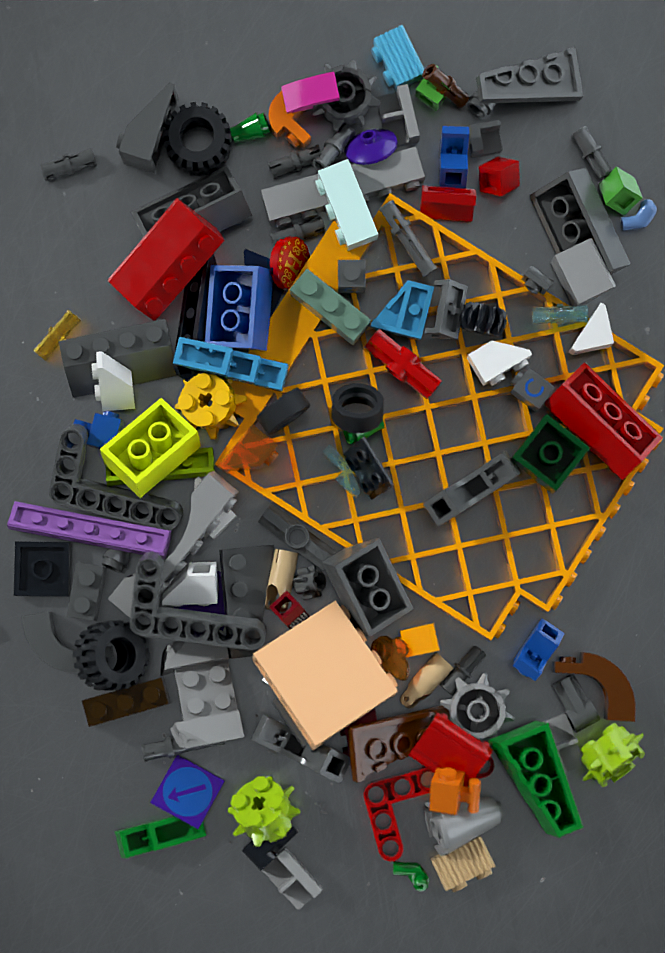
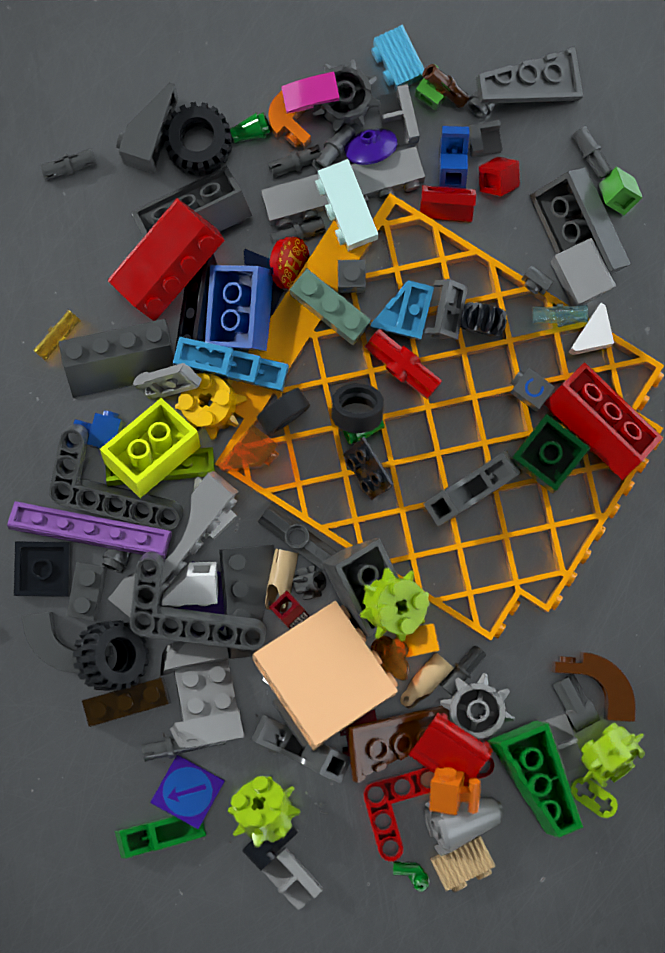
(115, 384): white slope -> none
(167, 381): none -> light grey hinge
(346, 477): clear light blue slope -> none
(391, 211): dark grey pin -> none
(395, 605): none -> lime brick
(495, 359): white slope -> none
(537, 649): blue brick -> none
(589, 801): none -> lime beam
(642, 218): medium blue arm -> none

